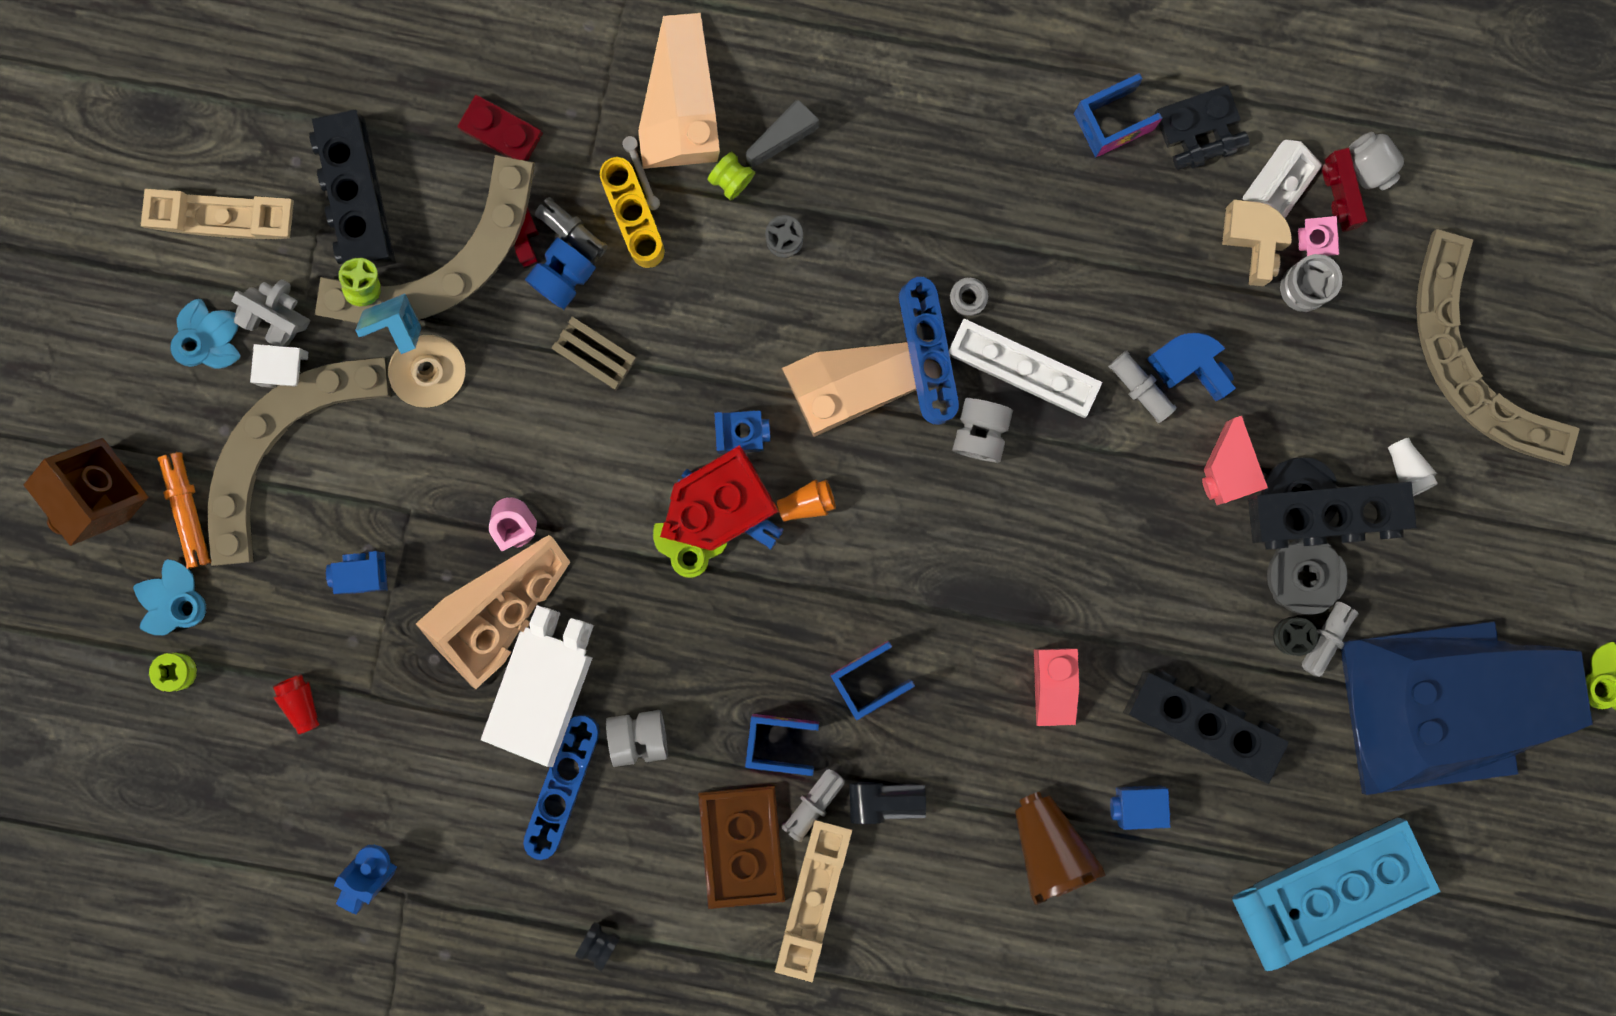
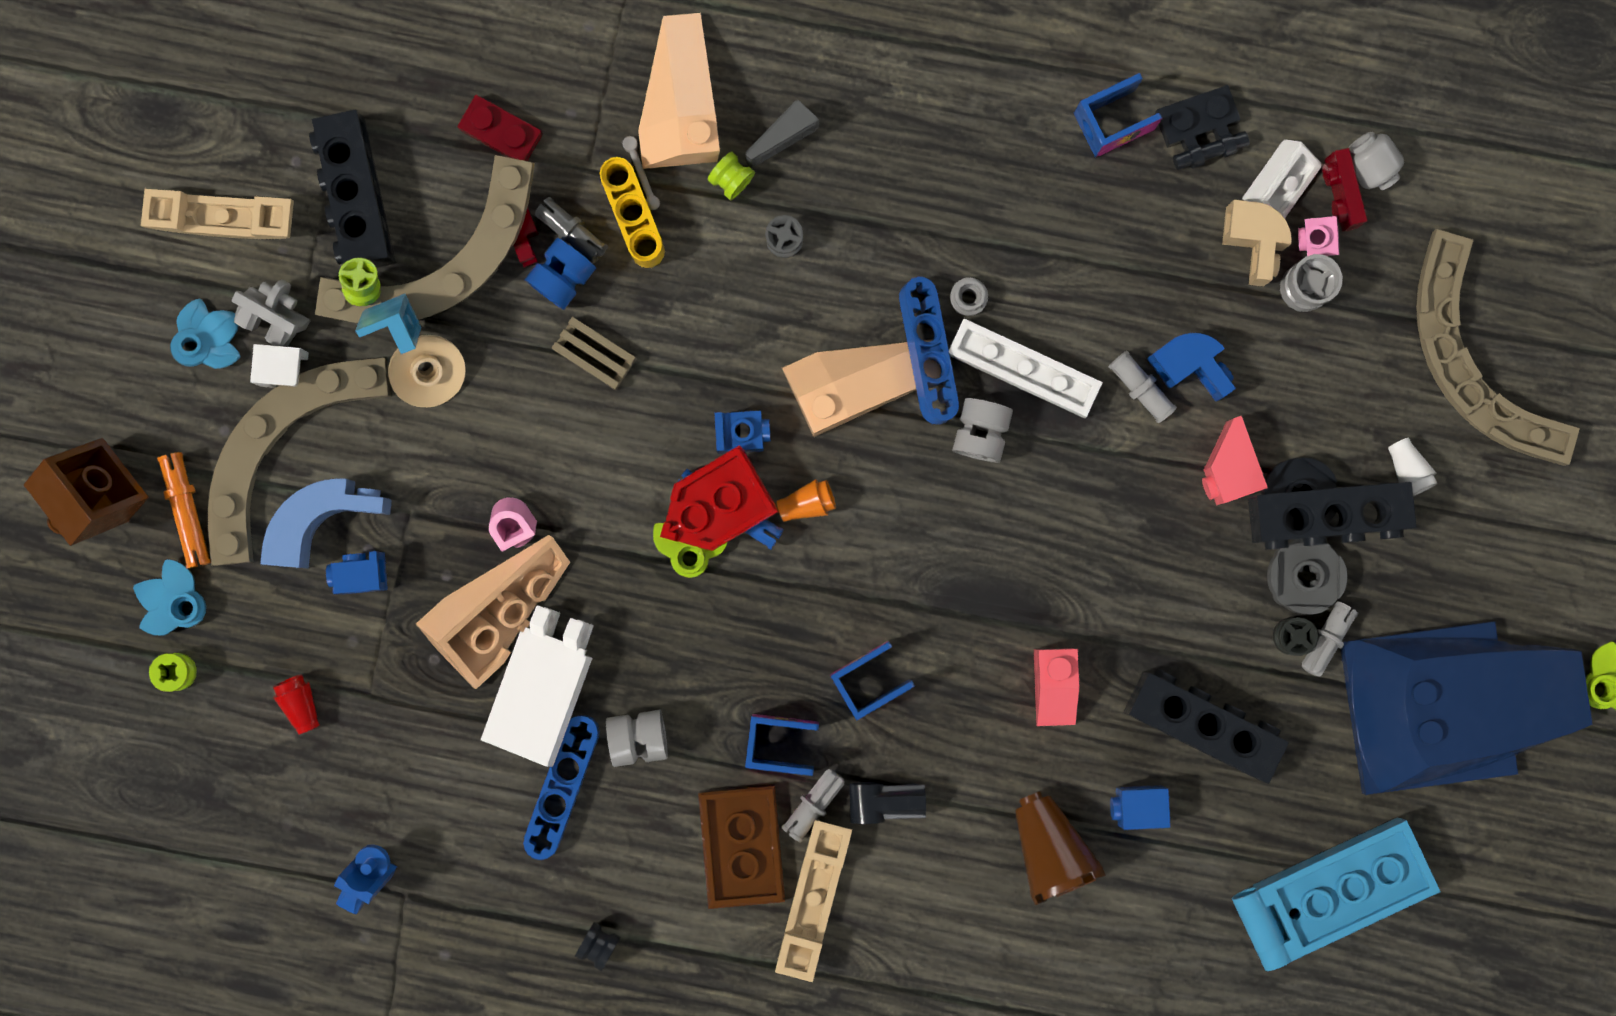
(297, 519): none -> medium blue arch

